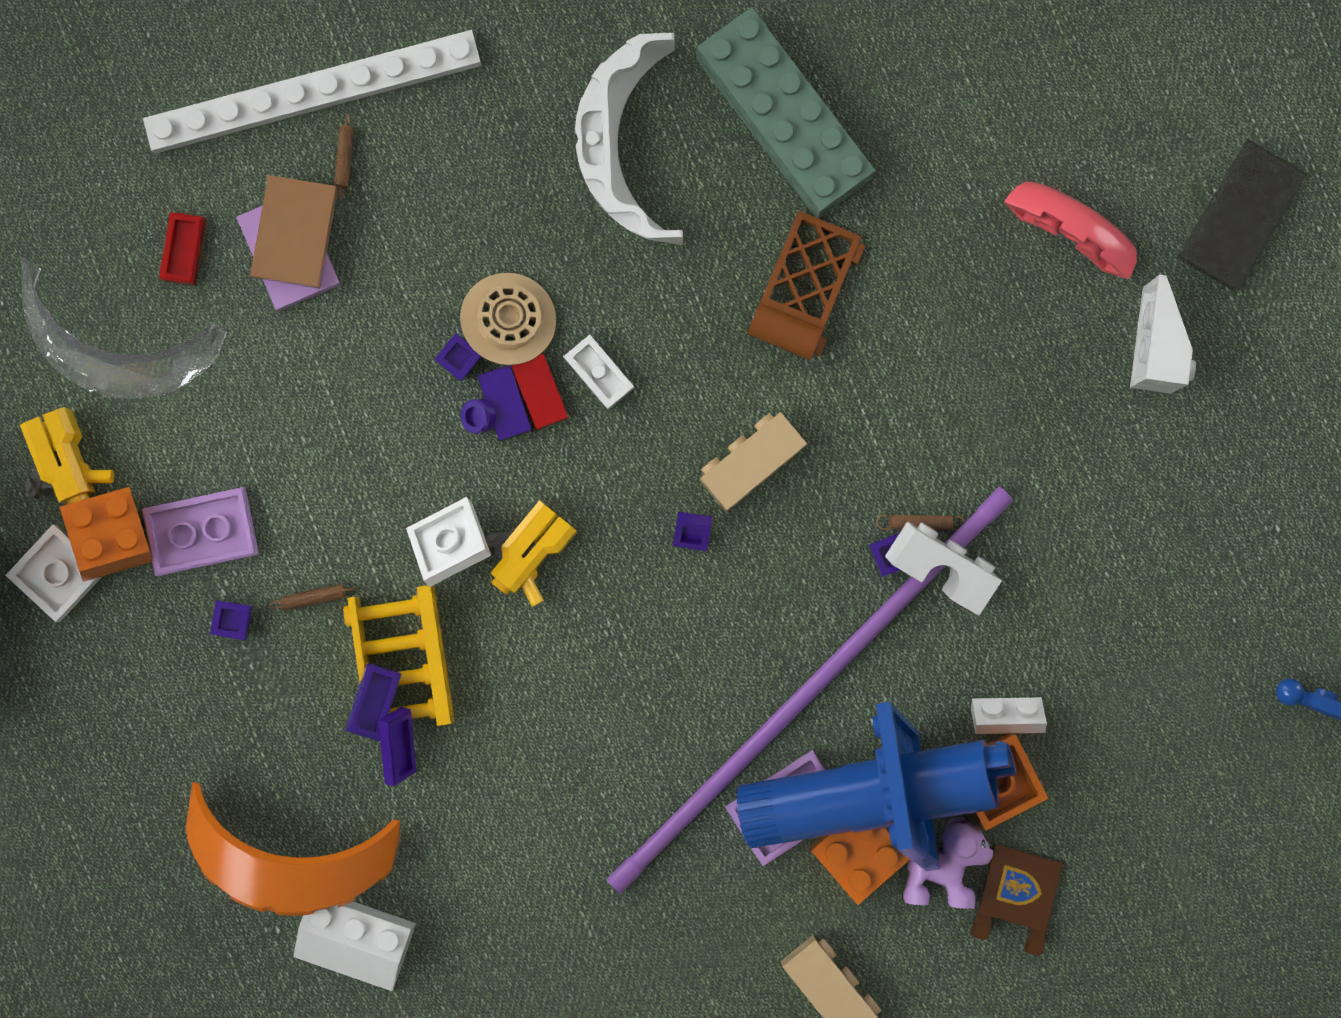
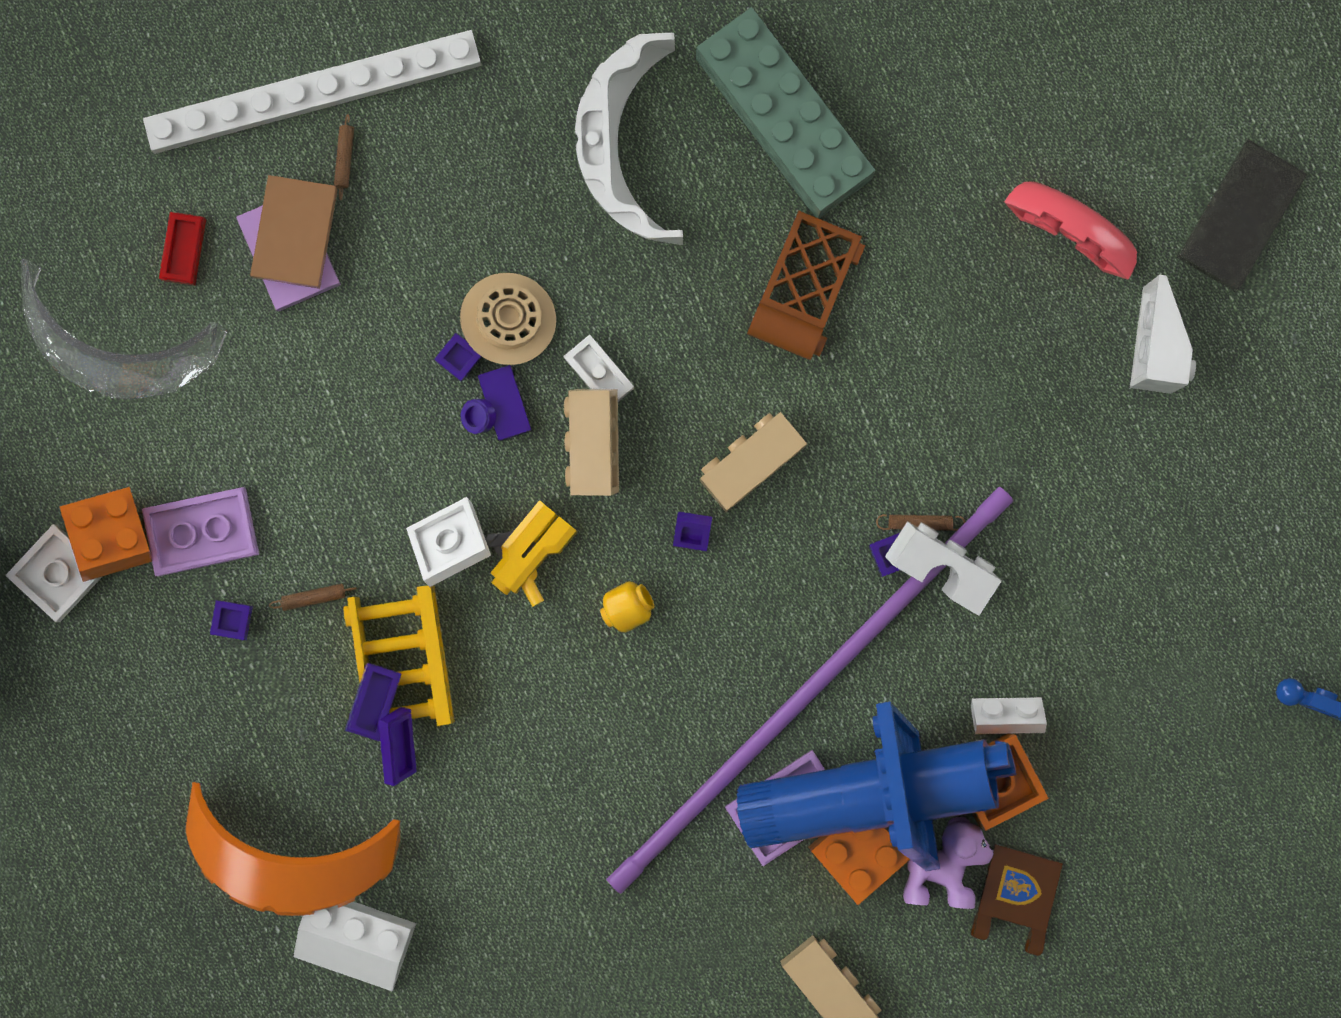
(58, 458): yellow piece -> none
(540, 392): red tile -> none
(592, 442): none -> tan brick
(627, 606): none -> yellow head

